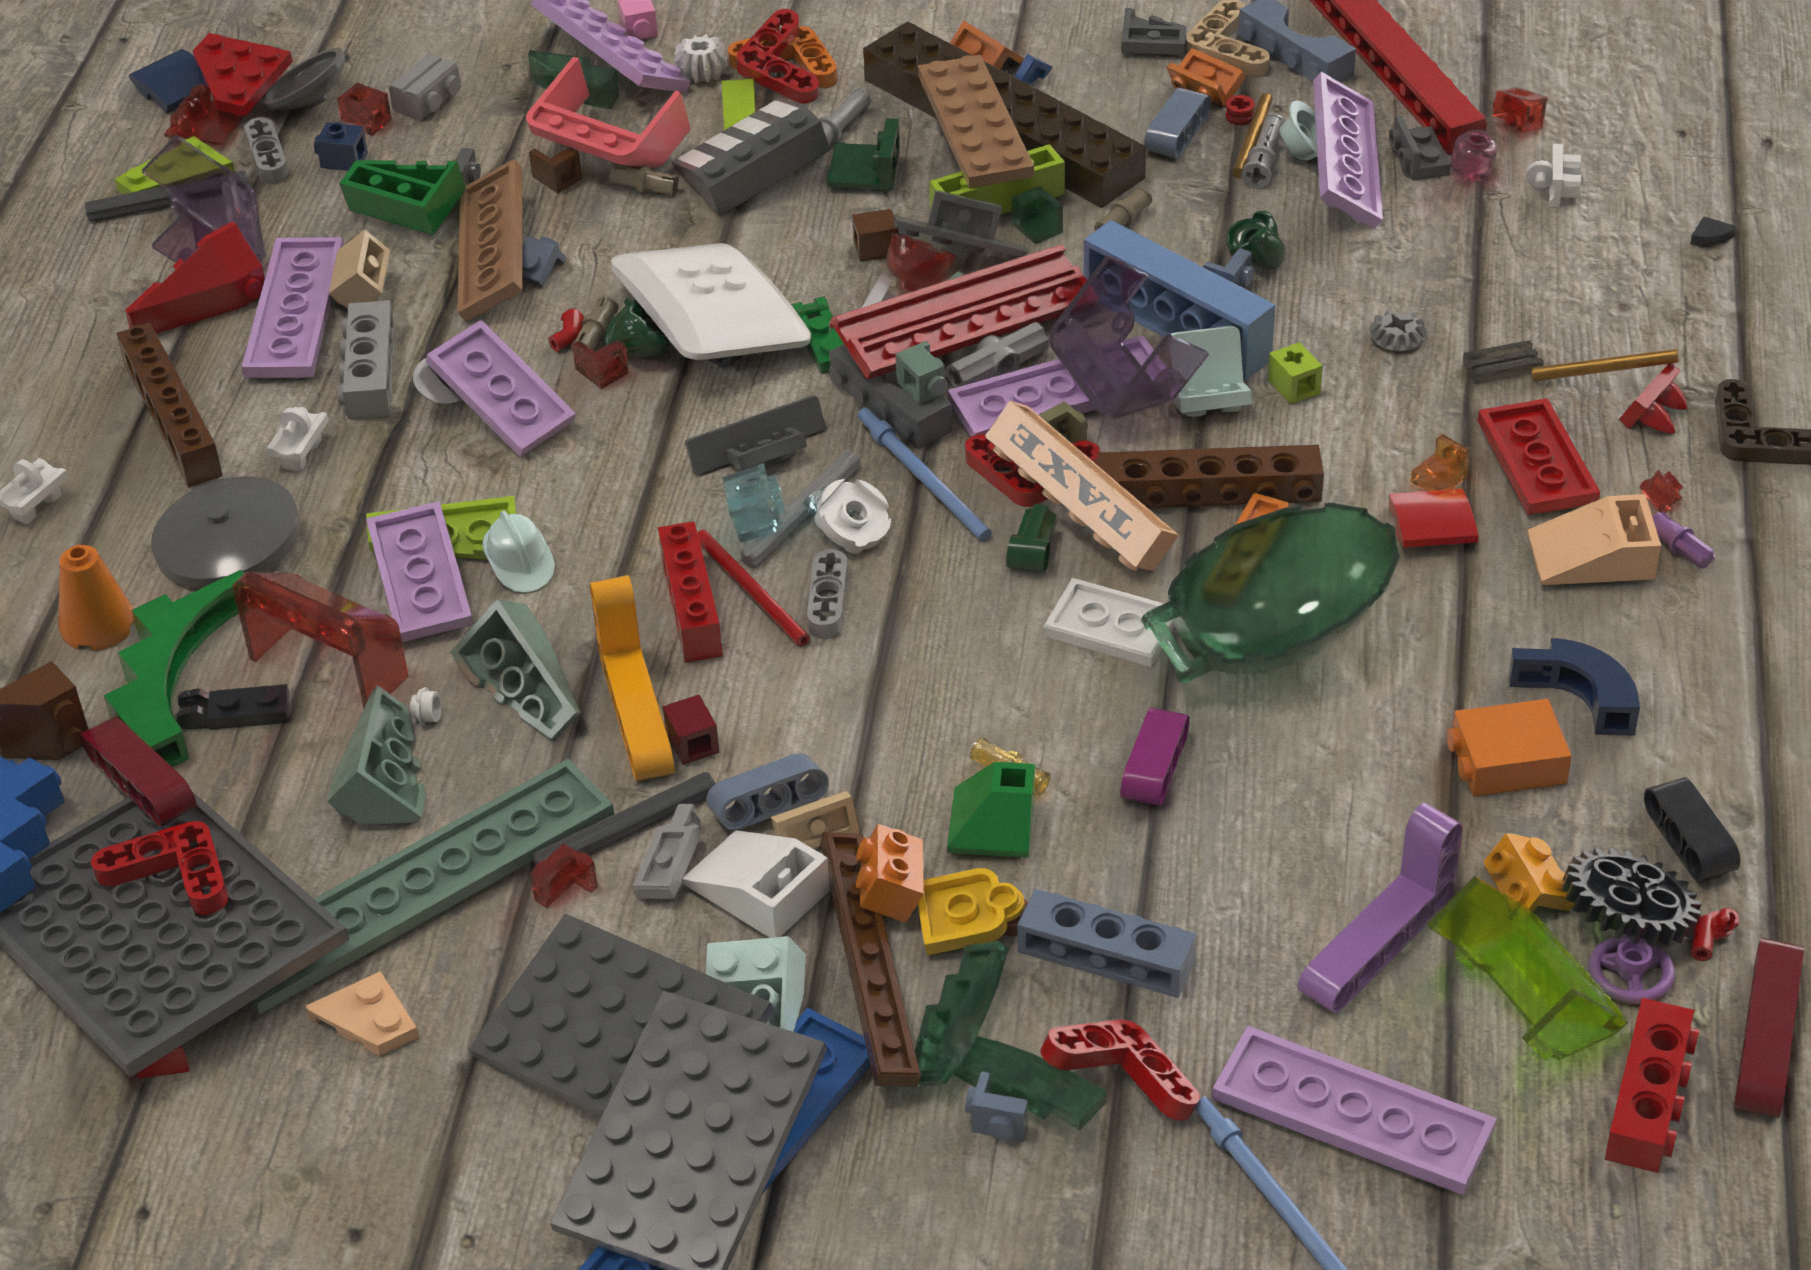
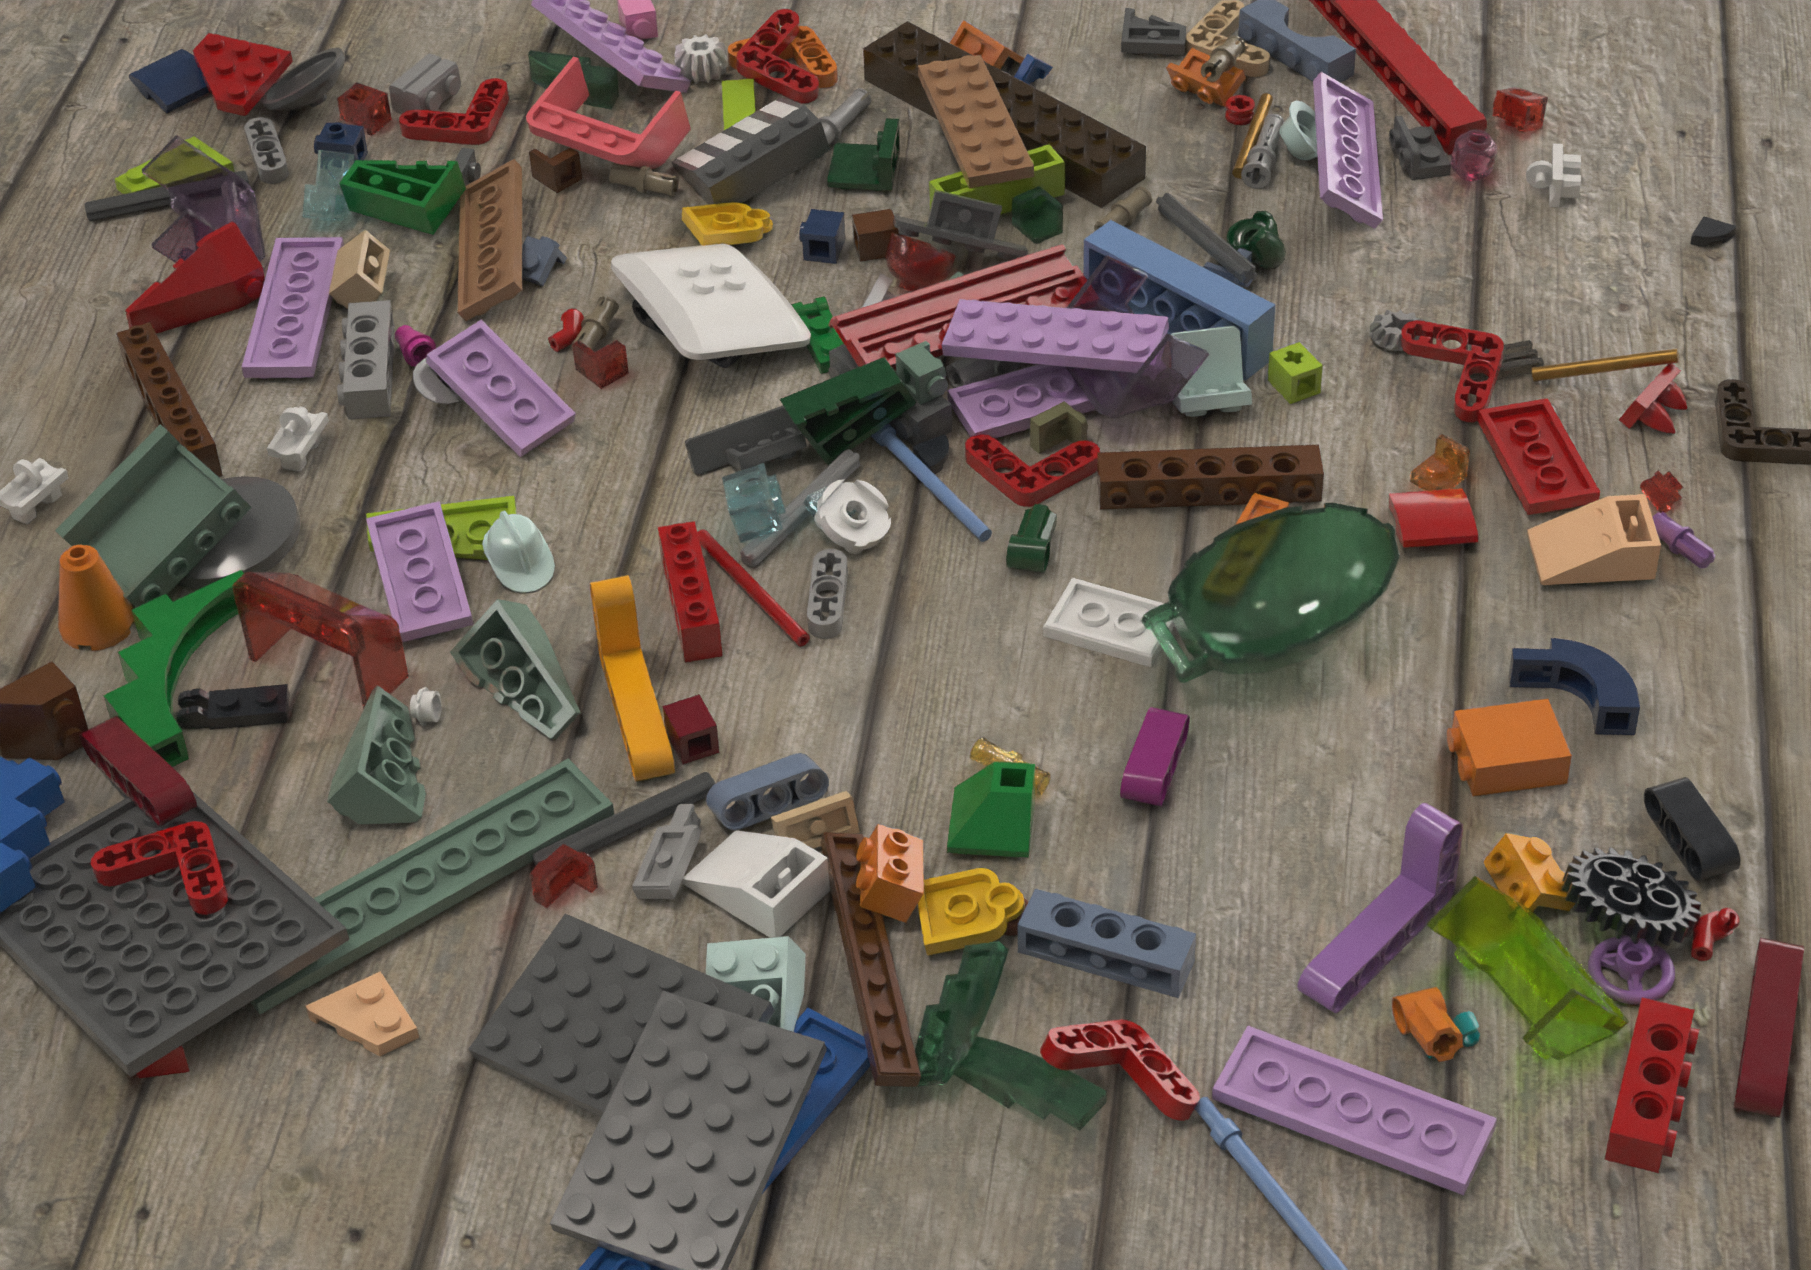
(155, 517): none -> sand green panel
(200, 118): clear red hinge -> none
(325, 198): none -> clear light blue brick
(413, 344): none -> dark pink cone
(468, 128): none -> red beam
(634, 333): dark green hair -> none
(726, 223): none -> yellow plate
(823, 236): none -> dark blue brick
(848, 407): none -> dark green wedge
(933, 452): none -> black tile
(996, 1114): sand blue bracket -> none
(1053, 335): none -> lavender plate
(1081, 486): light nougat brick -> none
(1177, 123): sand blue beam -> none
(1206, 238): none -> dark grey axle
(1223, 58): none -> dark tan pin
(1427, 1019): none -> orange piece
(1468, 1026): none -> teal hand
(1474, 361): none -> red beam

